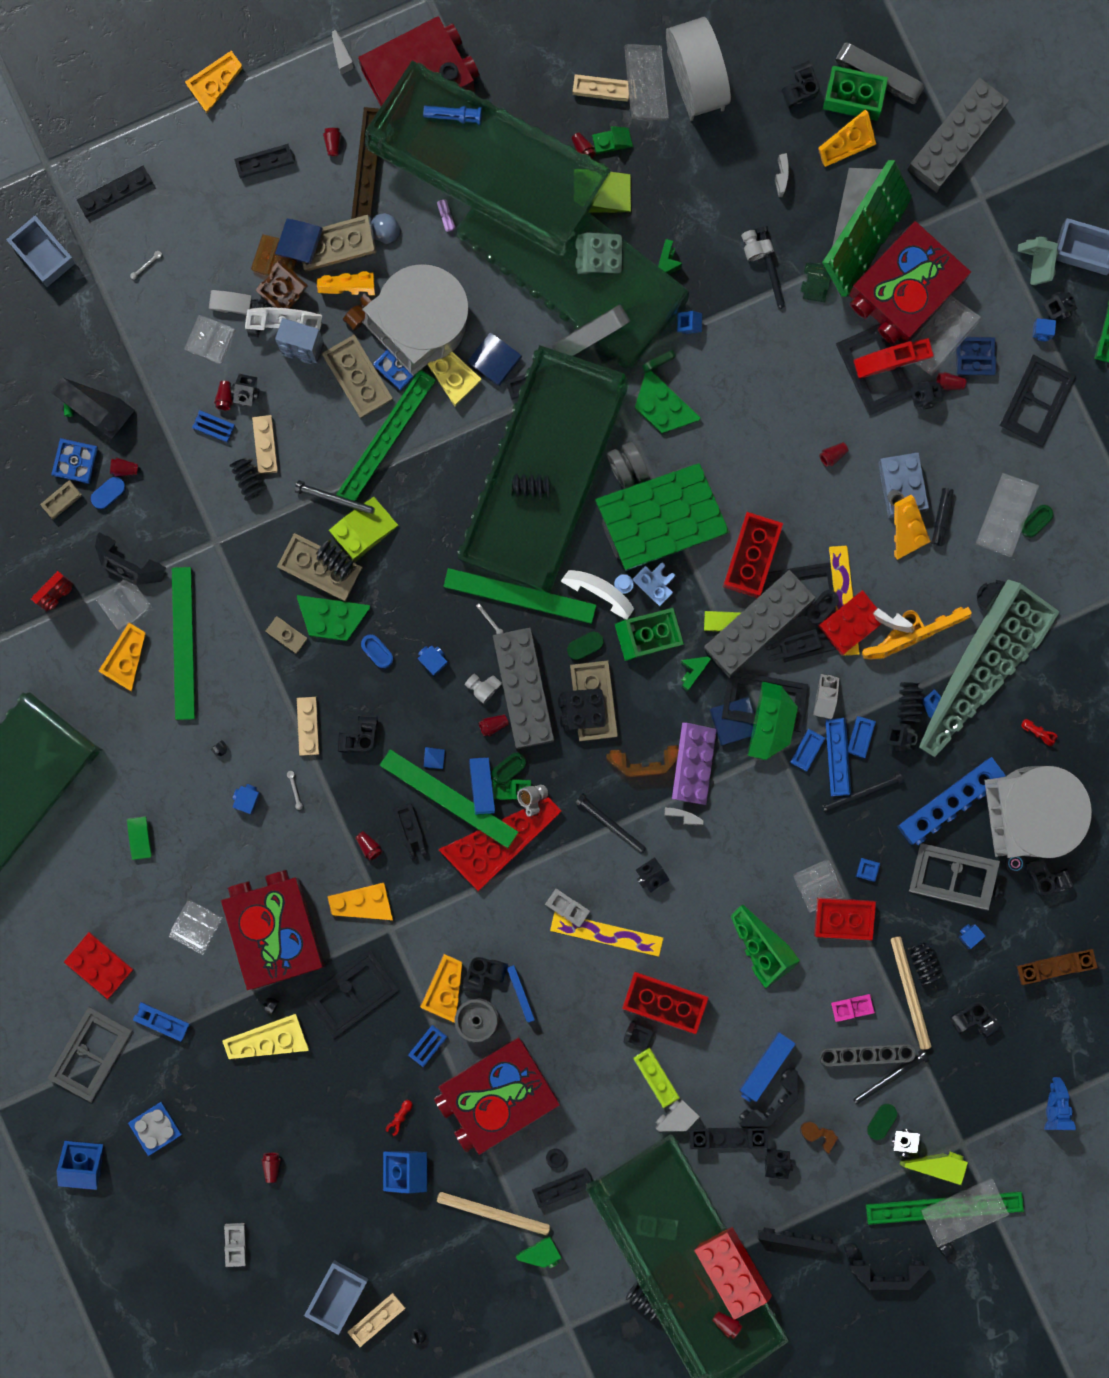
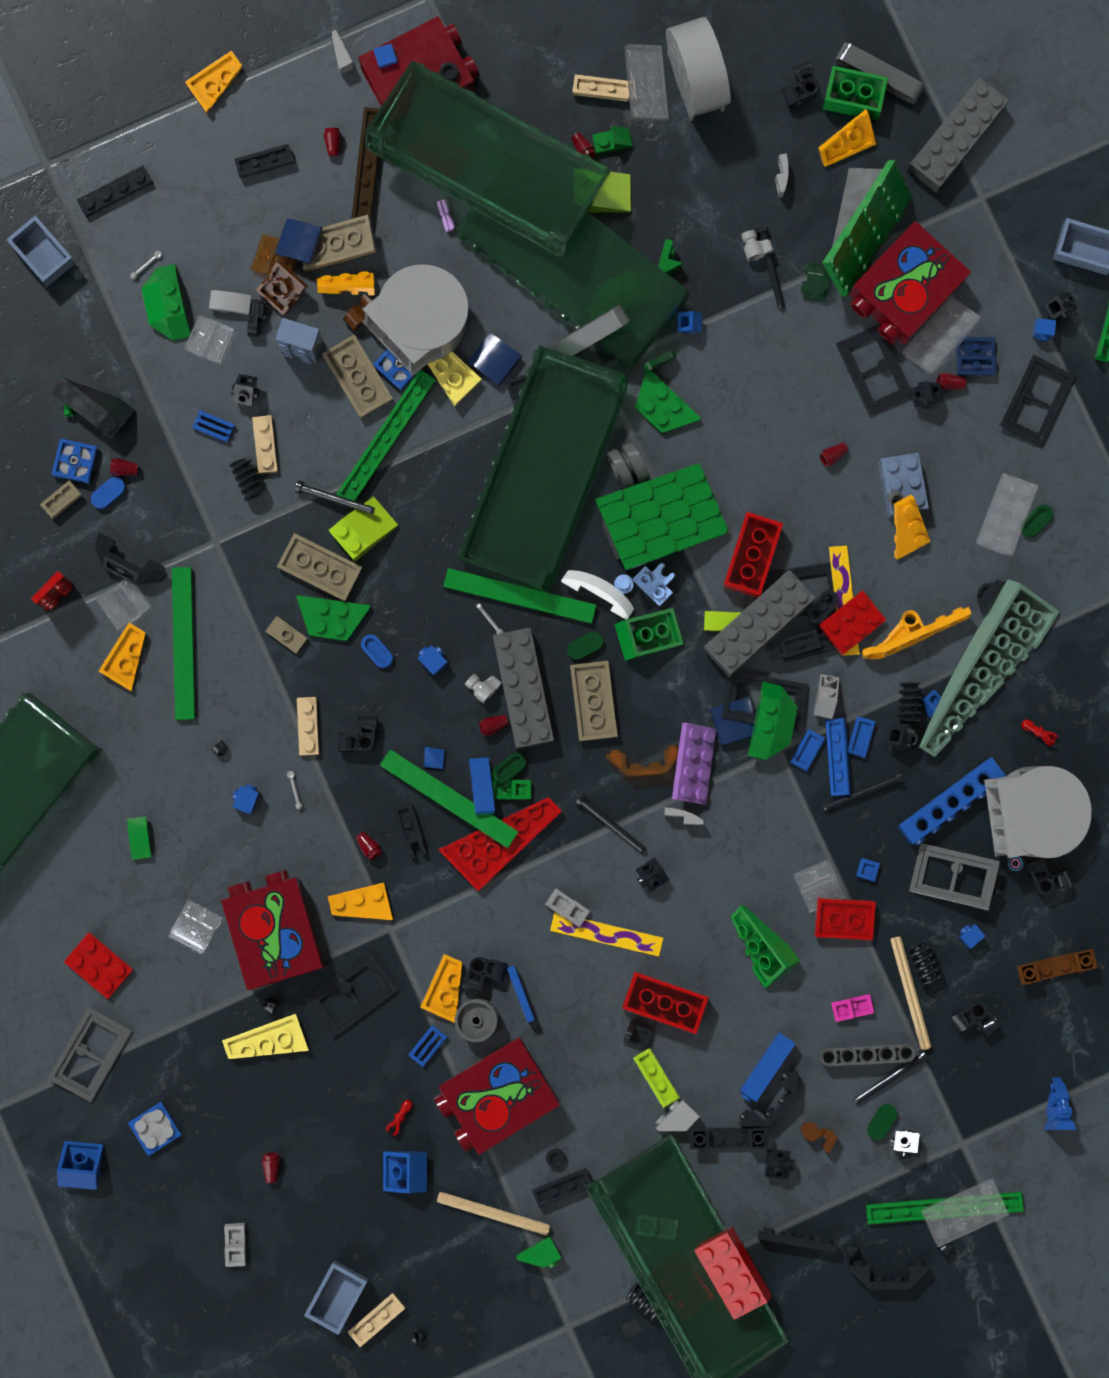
(161, 1022): blue plate -> none
(166, 304): none -> green wedge
(223, 397): dark red cone -> none
(271, 318): white slope -> none
(335, 560): black piece -> none
(385, 56): none -> blue tile
(385, 228): sand blue hair -> none
(463, 114): blue pin -> none
(529, 798): light grey piece -> none
(531, 486): black piece -> none
(582, 709): black bracket -> none
(599, 253): sand green bracket -> none
(696, 666): green slope -> none
(727, 1324): dark red cone -> none
(893, 357): red slope -> none
(897, 623): slope -> none
(941, 525): black pin -> none
(942, 1166): lime slope -> none
(1044, 258): sand green bracket -> none

